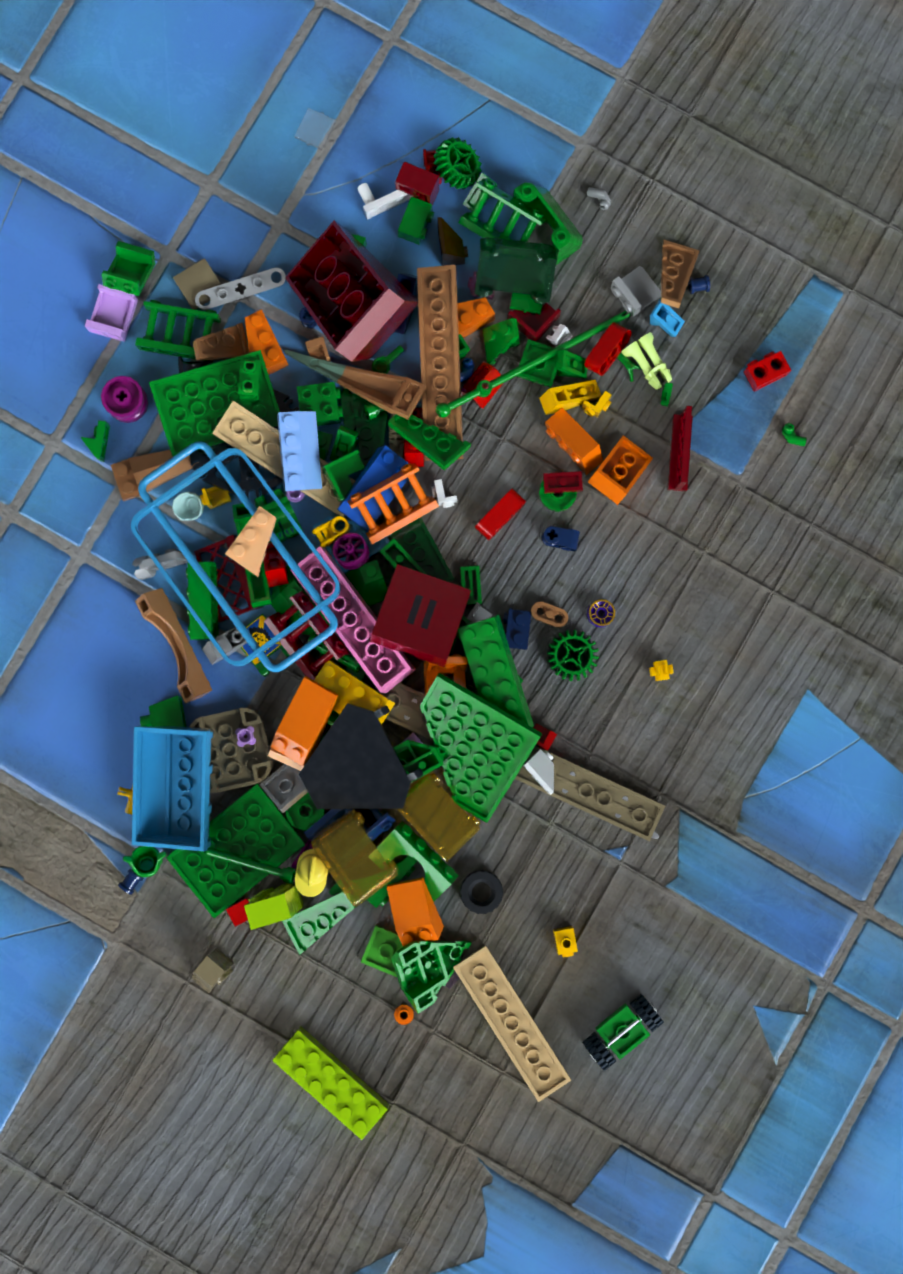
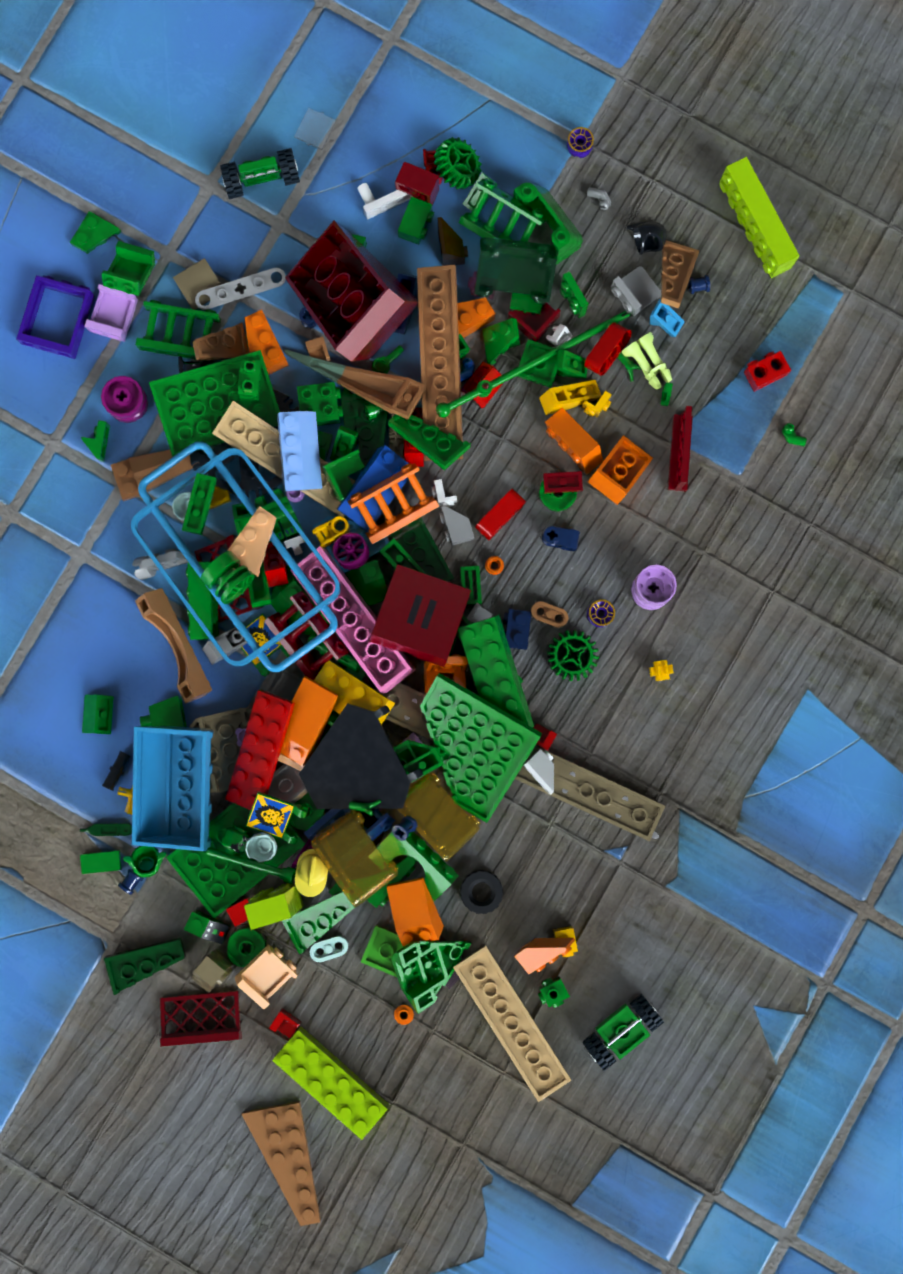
(24, 334): none -> dark purple window
(93, 232): none -> green wing
(97, 714): none -> green panel
(100, 862): none -> green tile
(114, 829): none -> dark green piece
(116, 771): none -> black pin
(137, 964): none -> dark green wing
(199, 504): none -> green plate
(200, 1036): none -> dark red fence
(207, 927): none -> slope
(227, 577): none -> green wheel
(235, 840): none -> green head
(235, 946): none -> green plate
(259, 172): none -> plate
(260, 748): none -> red plate
(261, 847): none -> light aqua hair
(265, 975): none -> light nougat panel
(273, 815): none -> flag
(284, 1145): none -> medium nougat wing
(285, 1023): none -> red panel
(295, 544): none -> white tile
(329, 948): none -> light aqua plate
(364, 807): none -> green bar
(406, 826): none -> dark blue bush
(458, 526): none -> light grey slope
(492, 559): none -> orange plate
(541, 951): none -> slope
(553, 985): none -> green brick
(571, 291): none -> green plate
(584, 136): none -> dark purple wheel
(648, 236): none -> black piece
(660, 579): none -> lavender wheel
(758, 217): none -> lime brick

